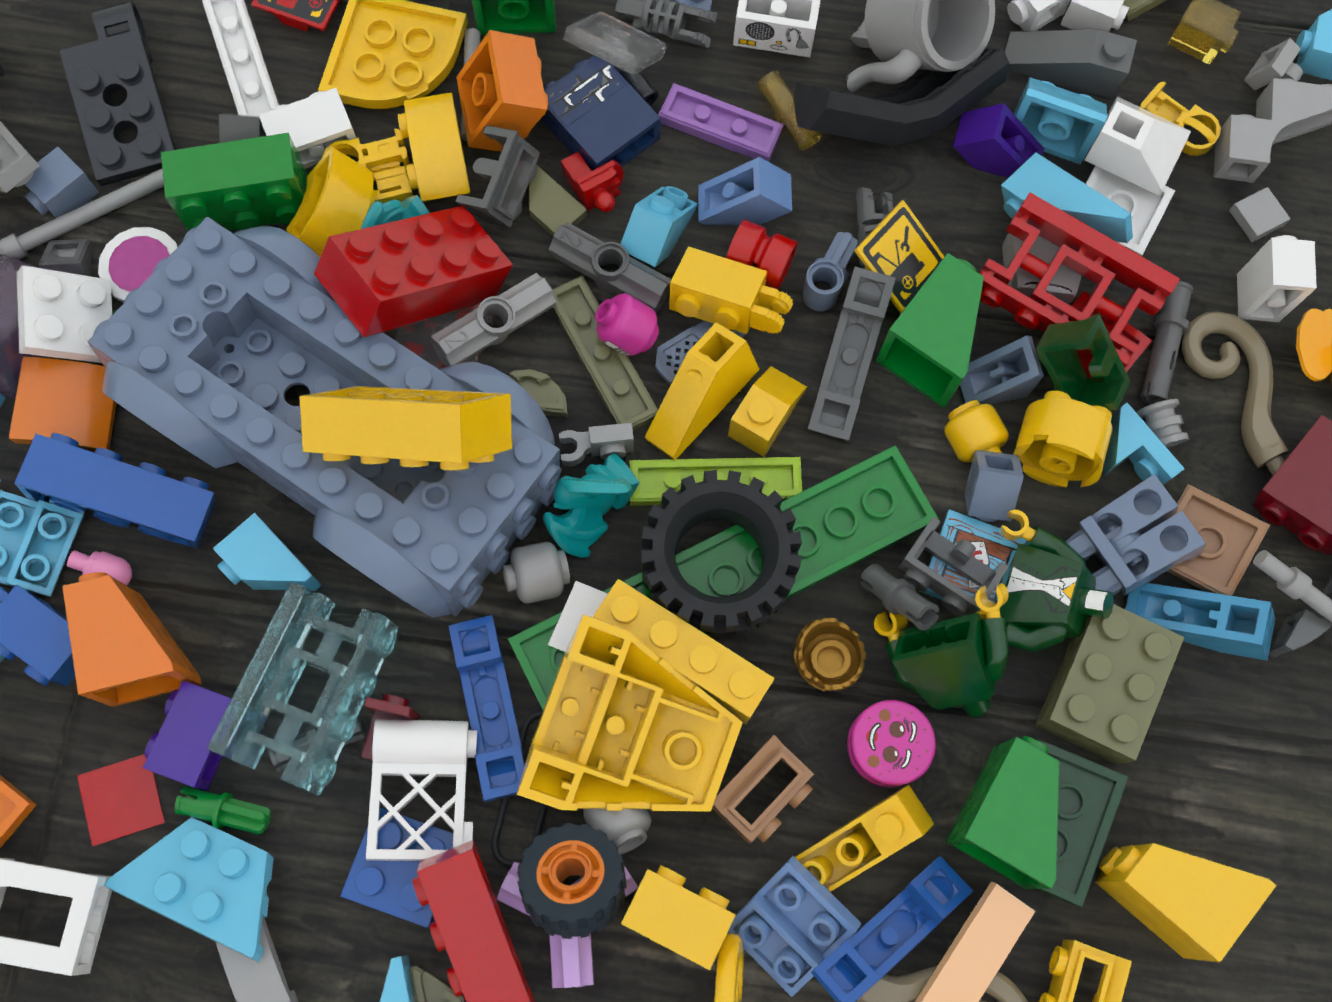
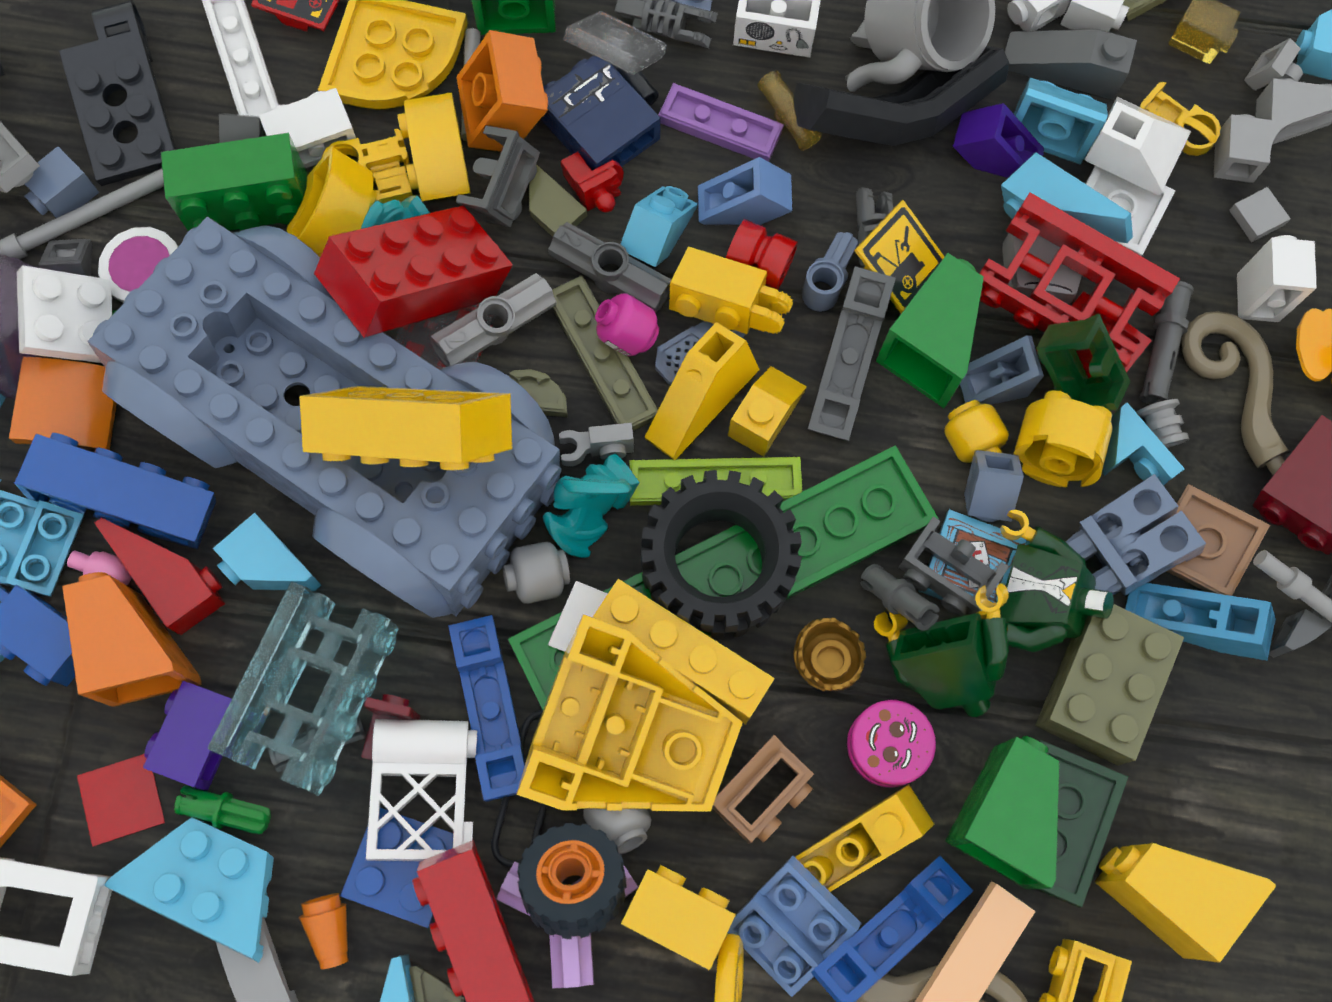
(170, 582): none -> red slope
(326, 929): none -> orange cone

